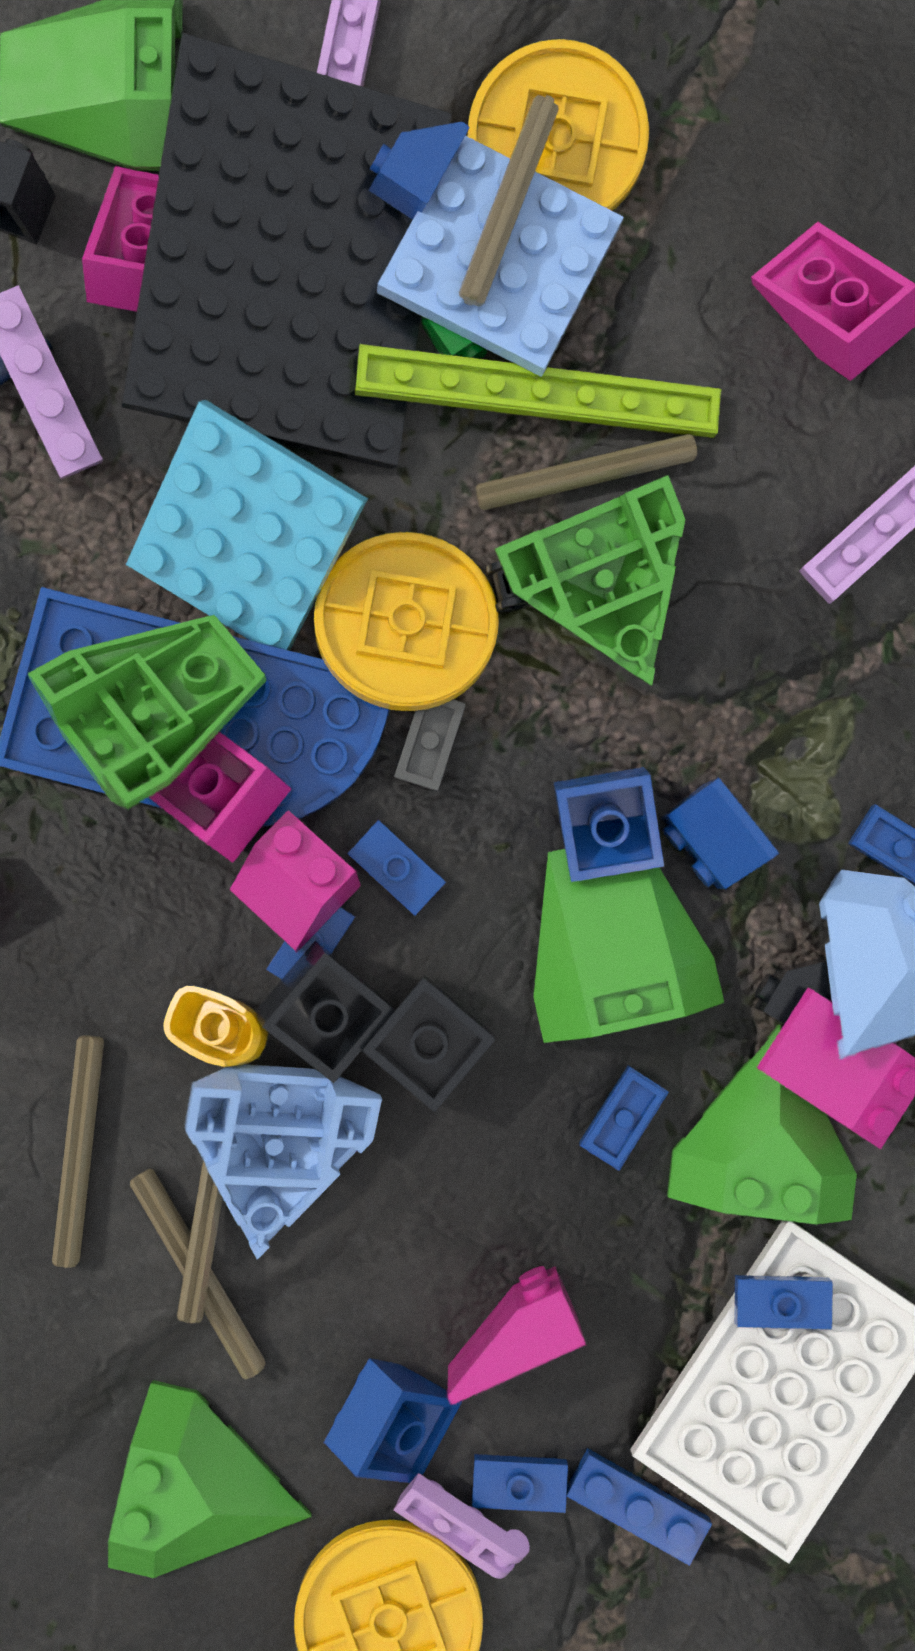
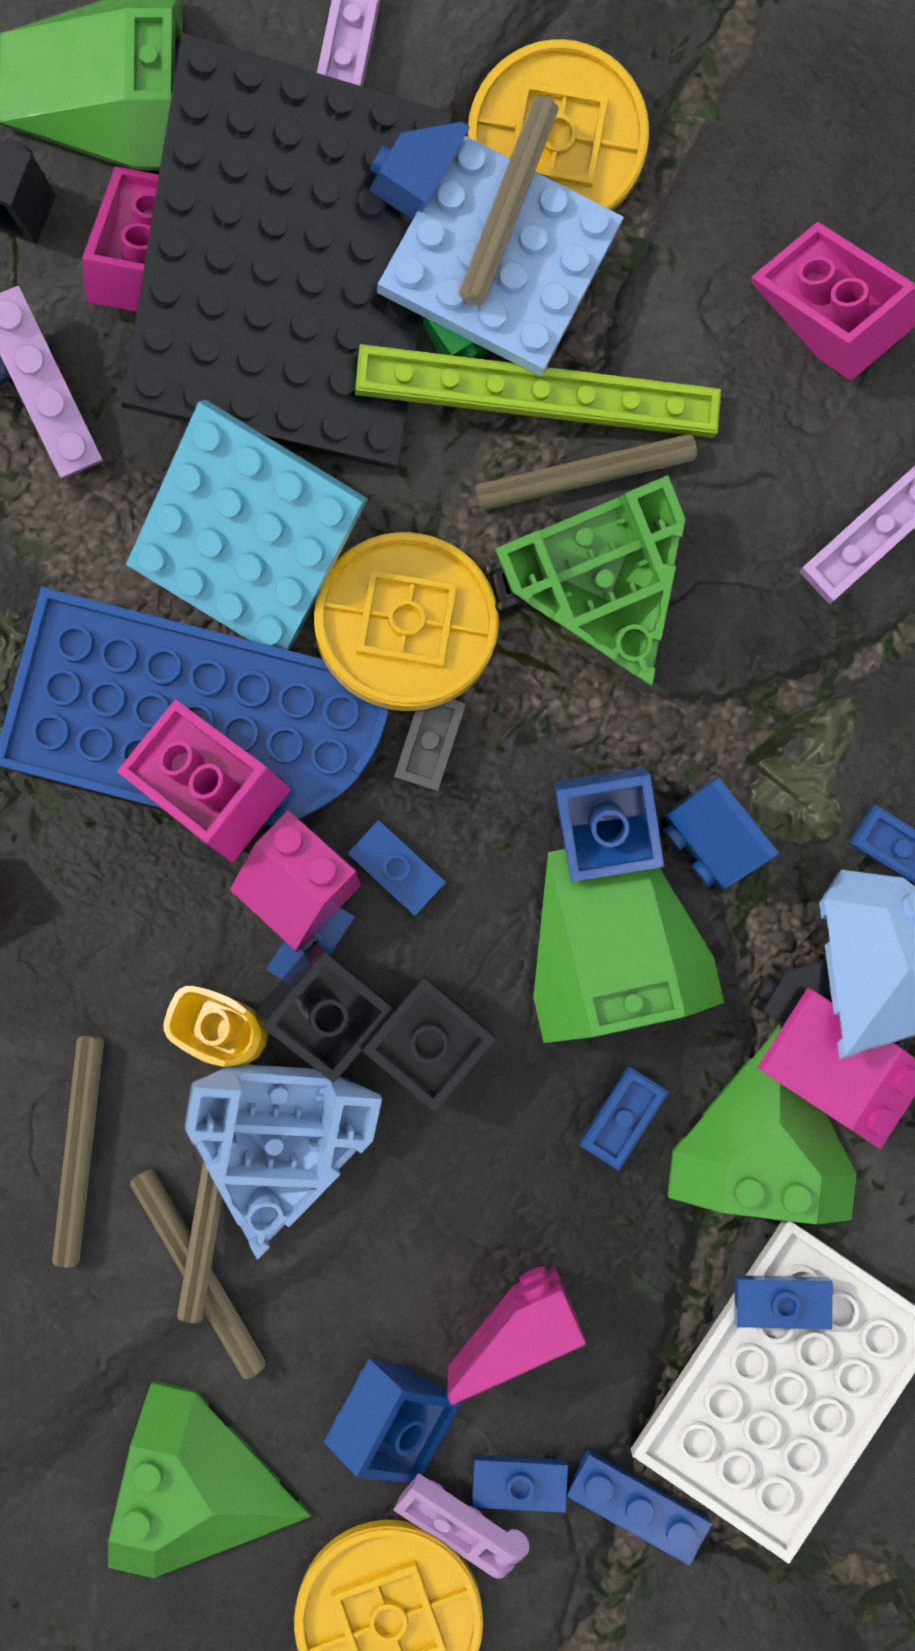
(147, 702): bright green wedge -> none

